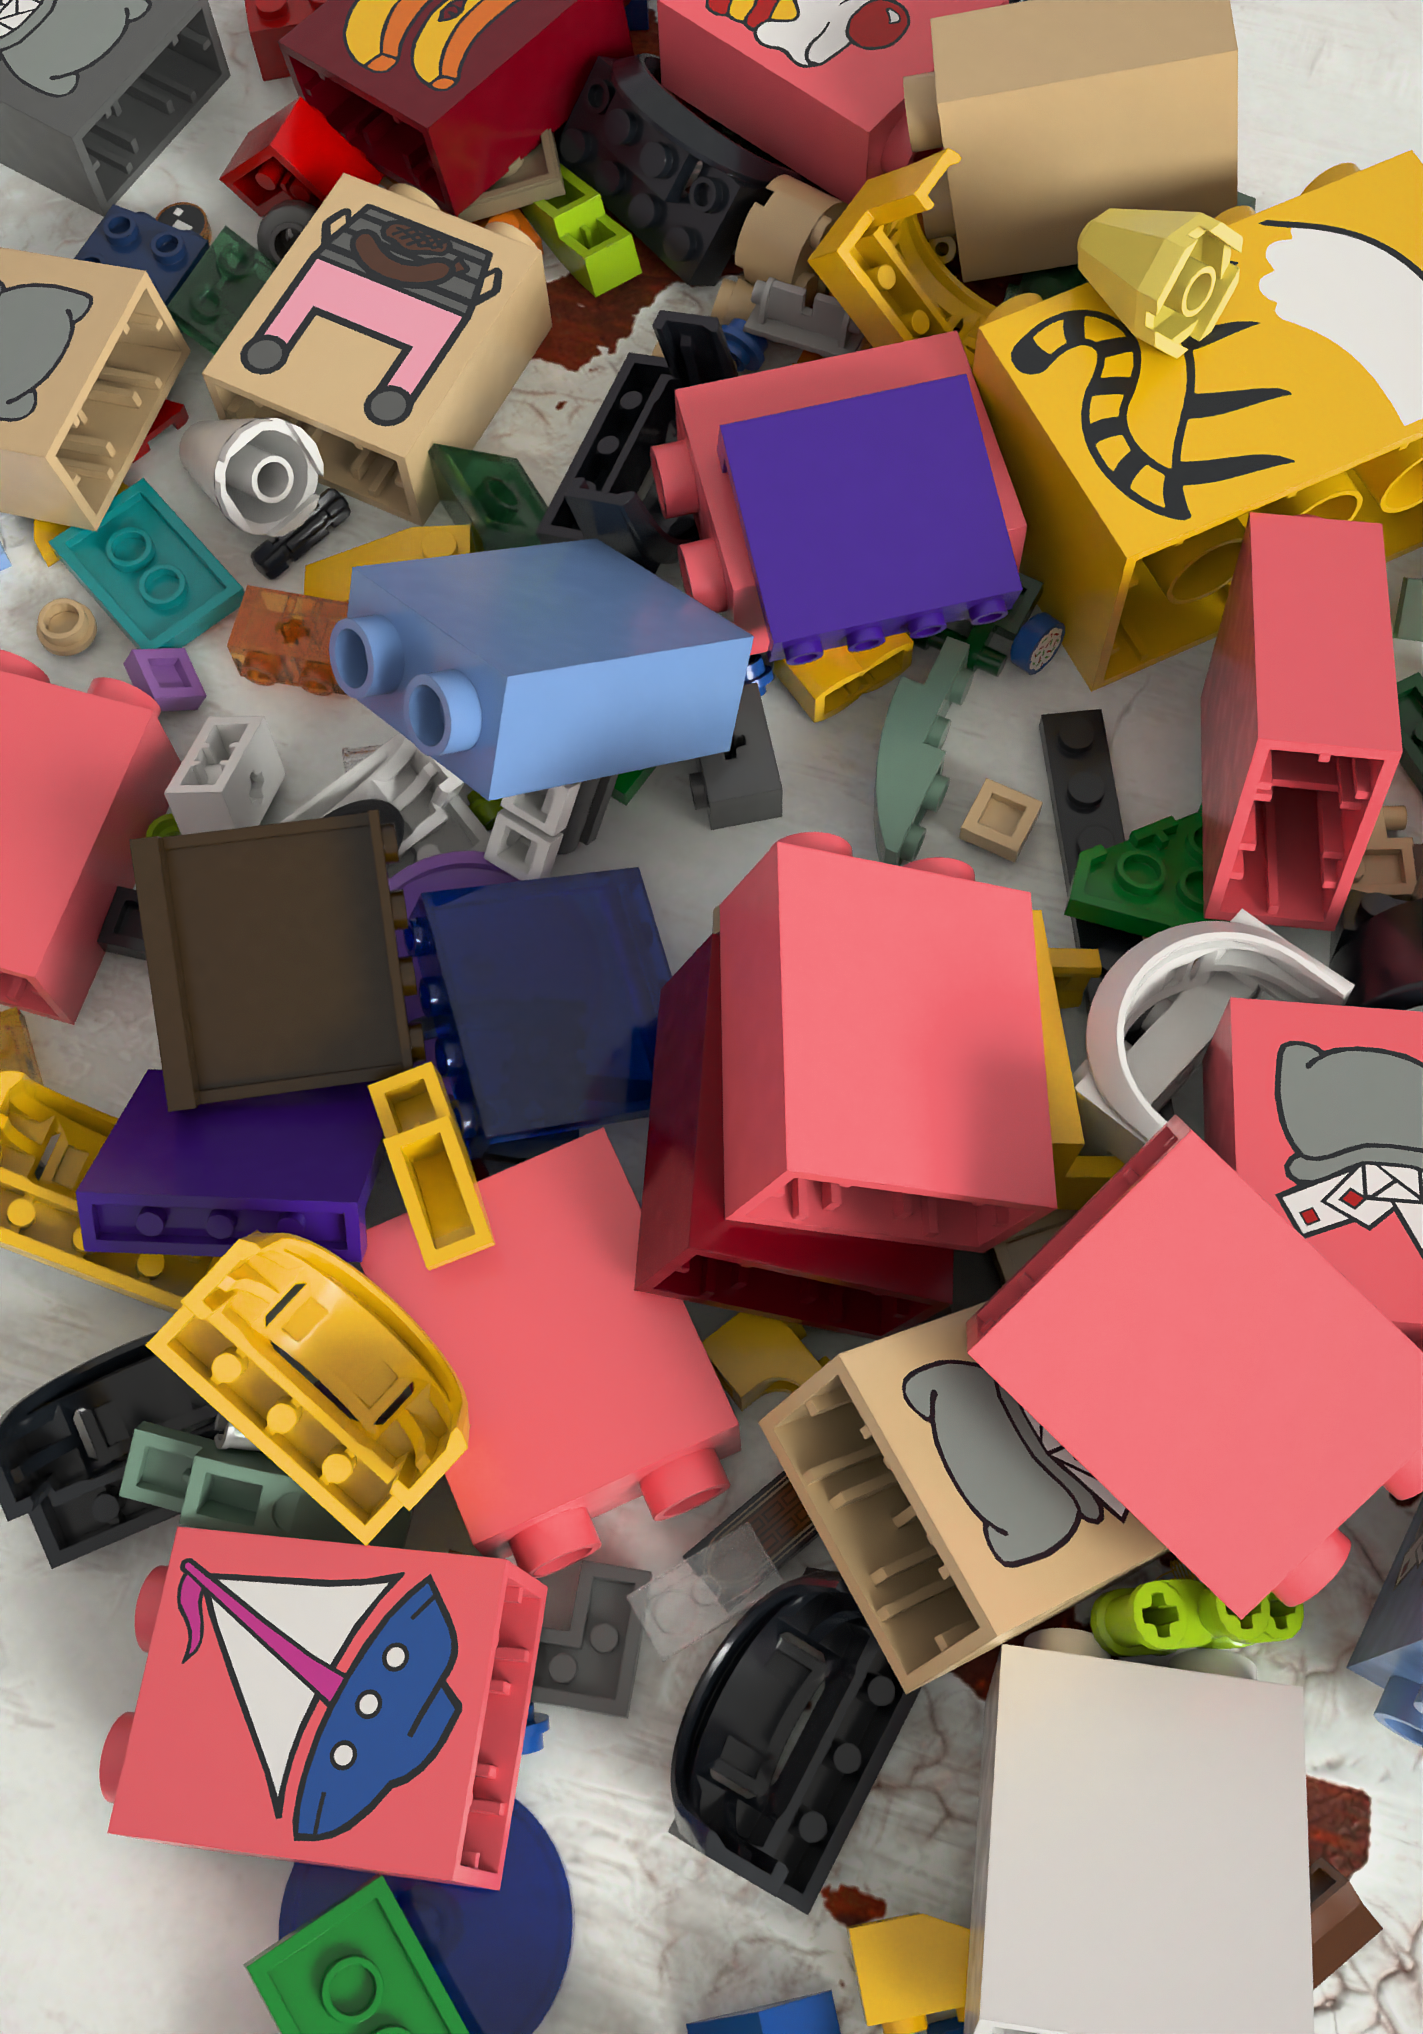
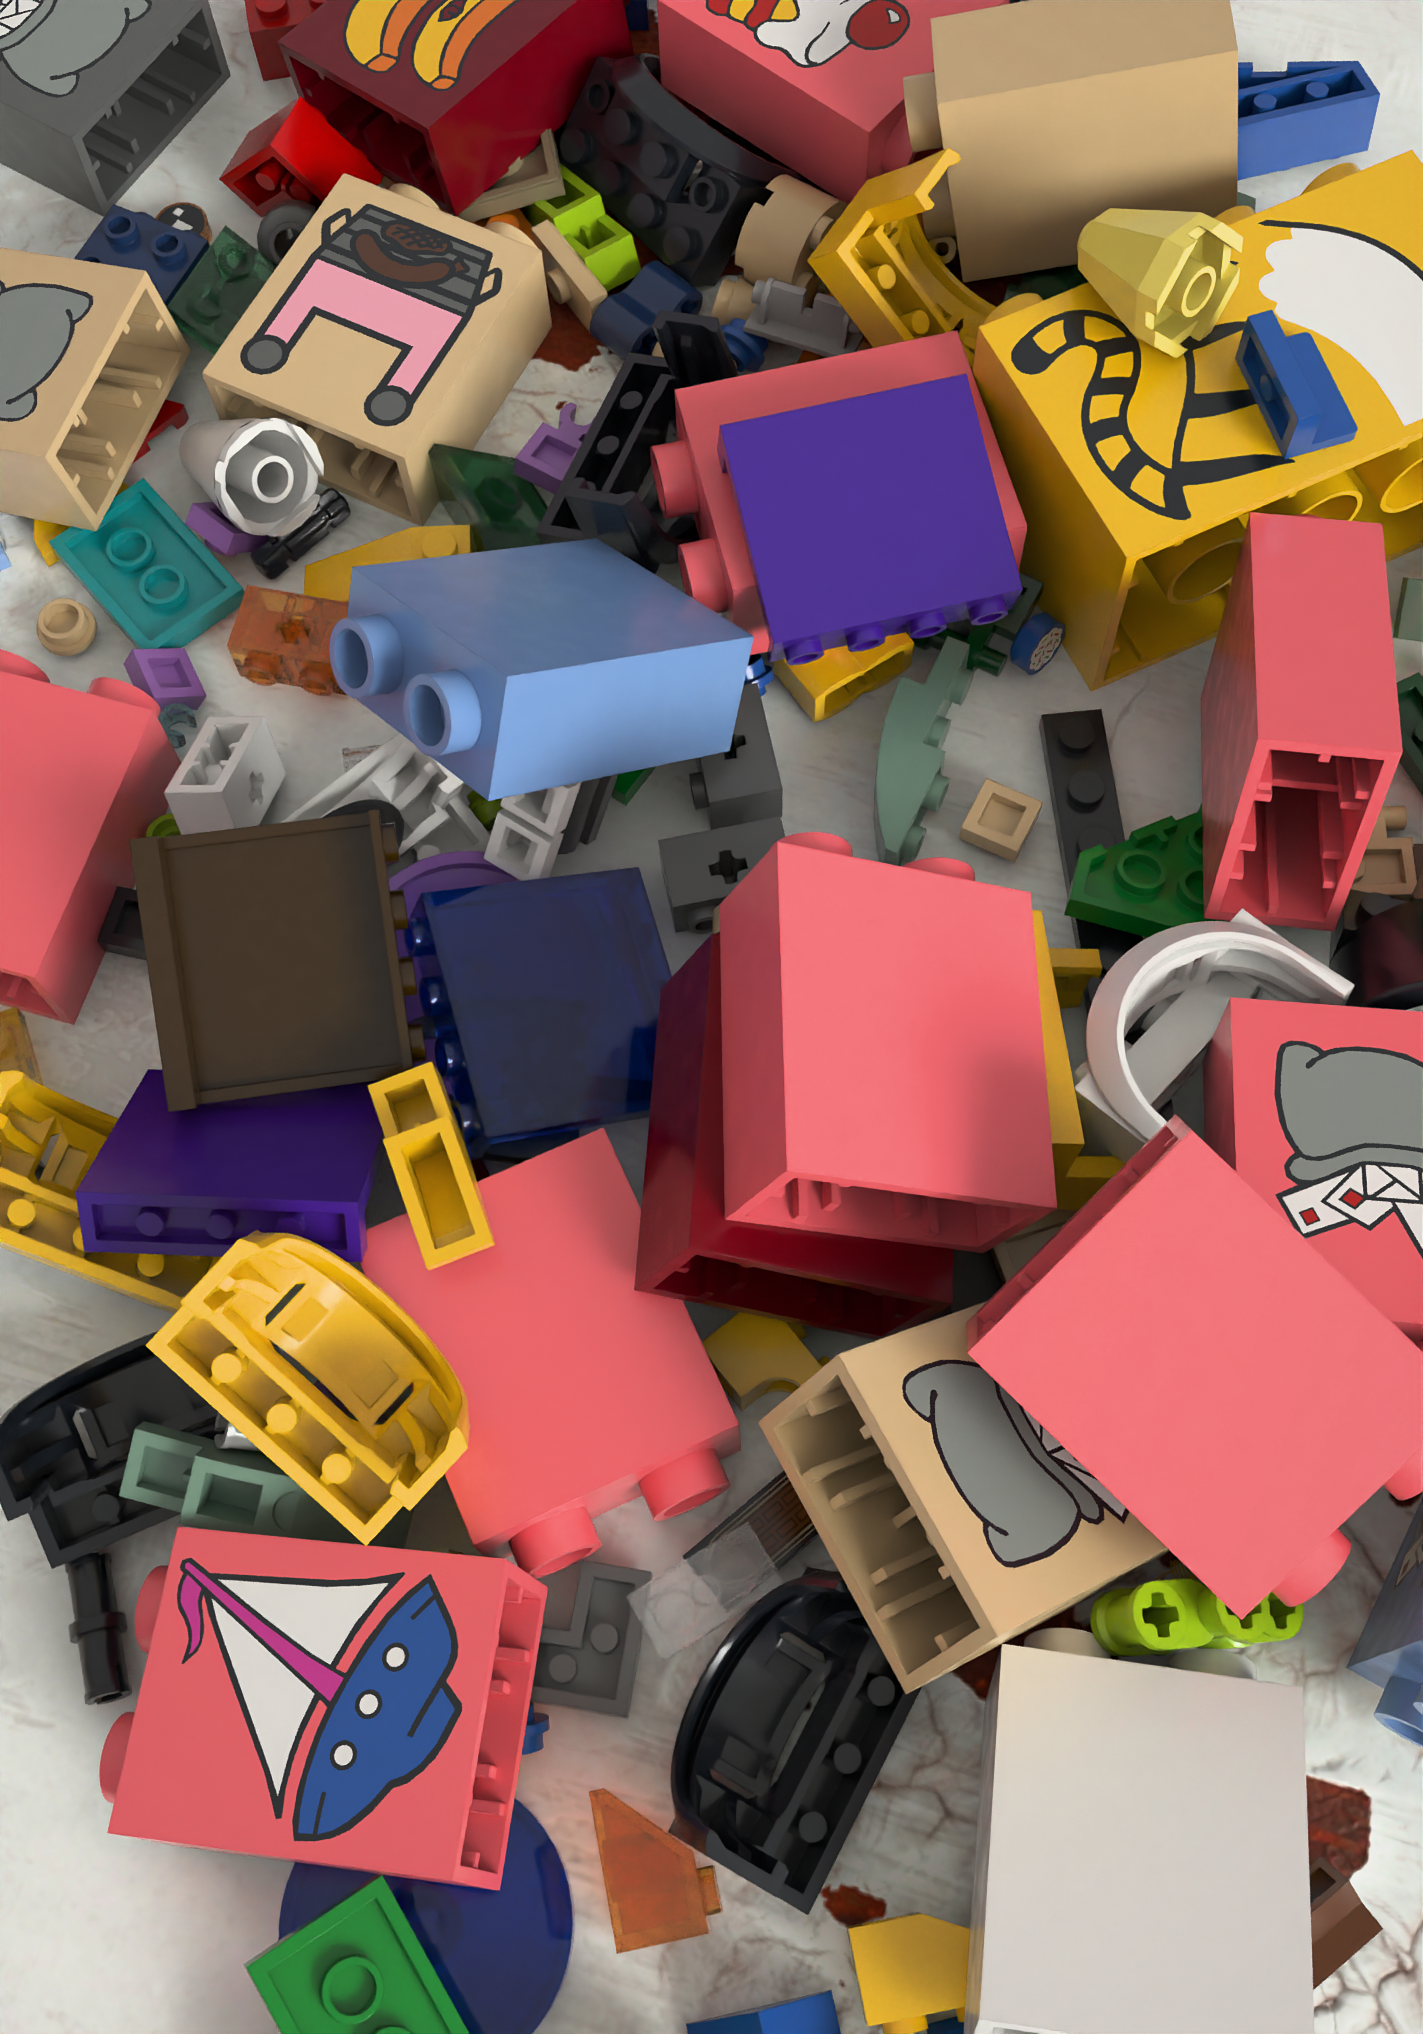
(98, 1629): none -> black pin
(175, 714): none -> clear light blue hand
(219, 532): none -> medium lavender plate
(551, 451): none -> medium lavender plate
(567, 274): none -> tan plate
(626, 318): none -> dark blue axle
(650, 1878): none -> clear orange slope
(699, 861): none -> dark grey brick
(1292, 388): none -> blue panel
(1302, 114): none -> blue wedge

